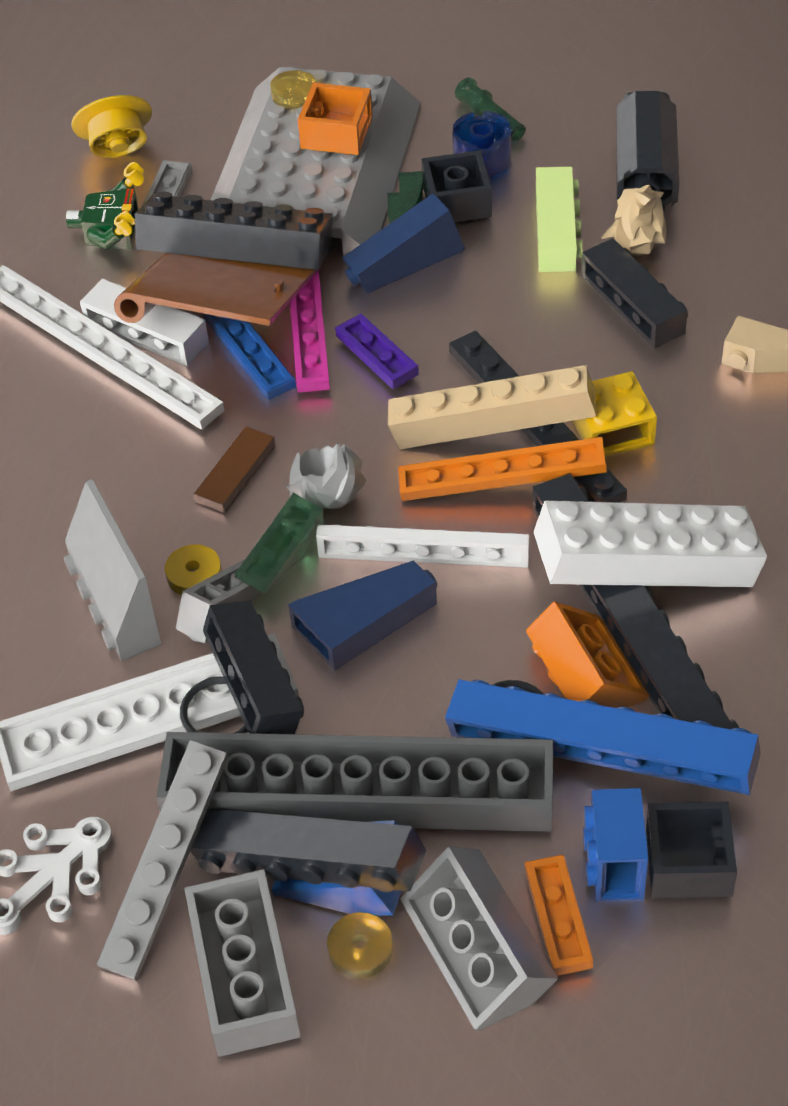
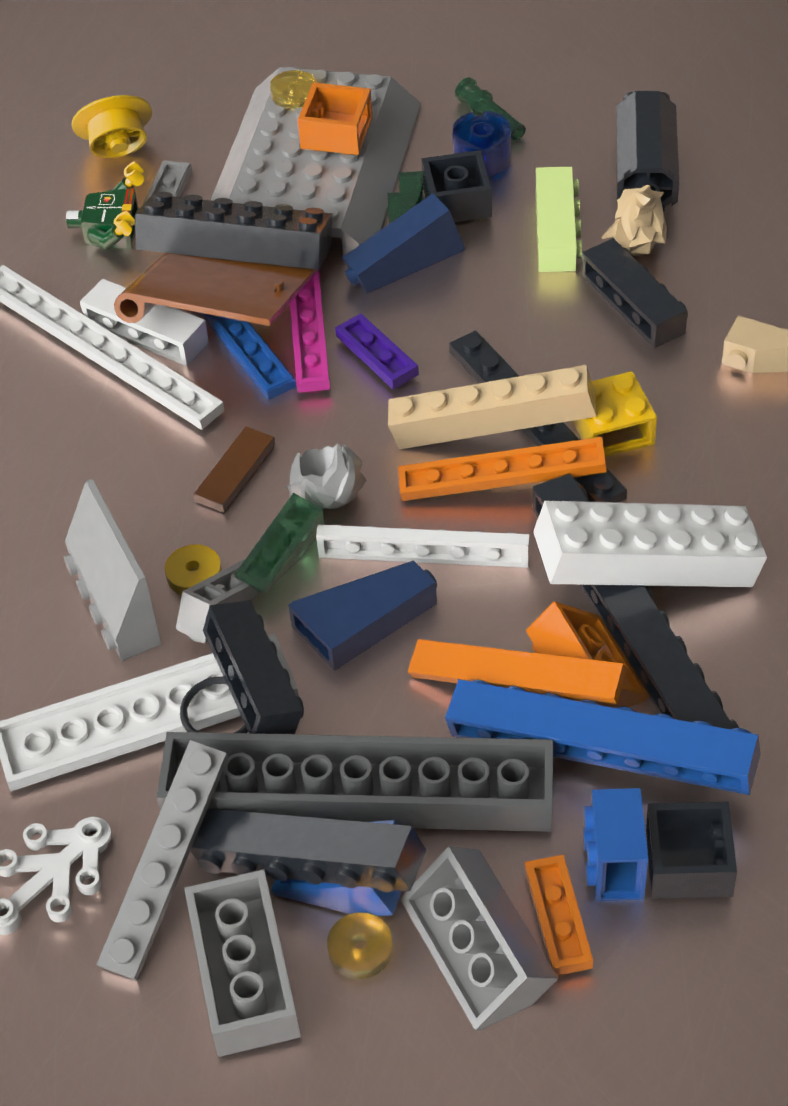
(530, 671): none -> orange tile

